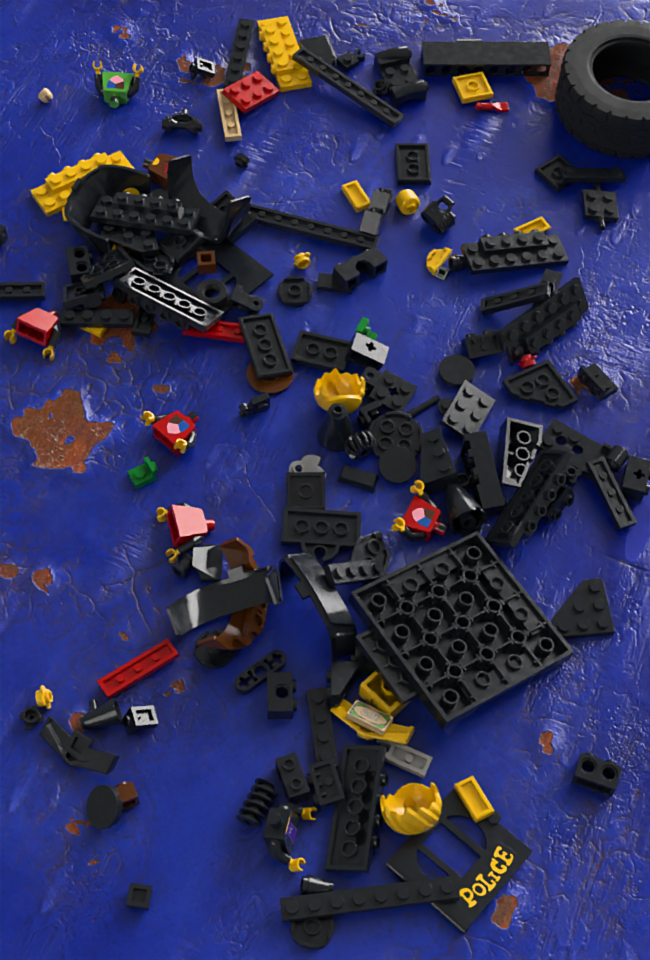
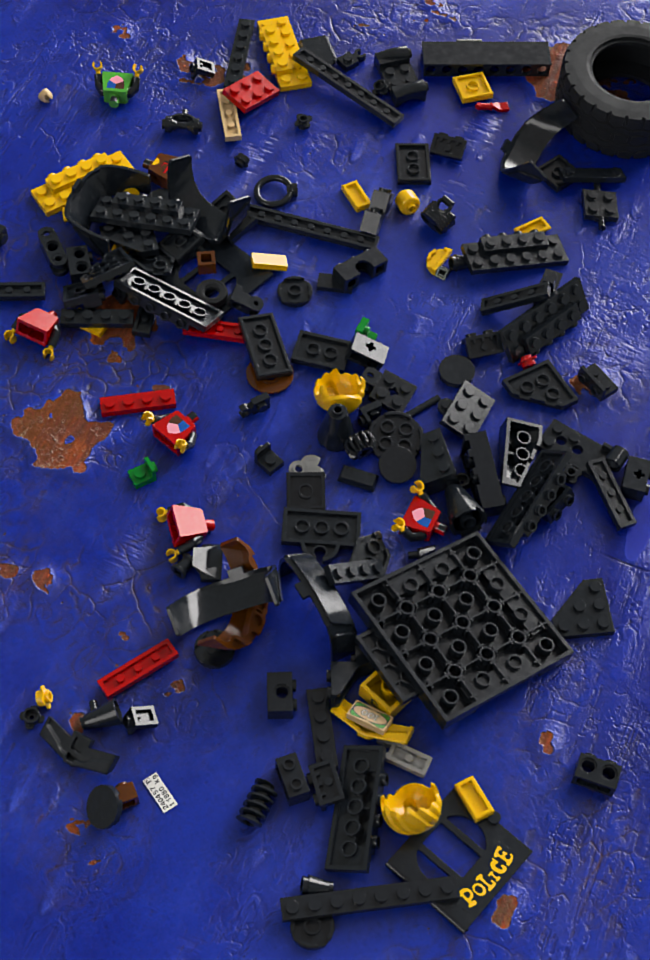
(53, 251): none -> black piece
(137, 402): none -> red plate
(139, 896): black plate -> none
(160, 792): none -> white sticker
(262, 663): black beam -> none
(267, 459): none -> black bracket
(269, 261): none -> tile
(282, 830): black torso -> none
(292, 191): none -> black piece
(302, 260): yellow plate -> none
(303, 121): none -> black plate
(421, 552): none -> black bar
(448, 146): none -> black bracket
(530, 140): none -> black piece

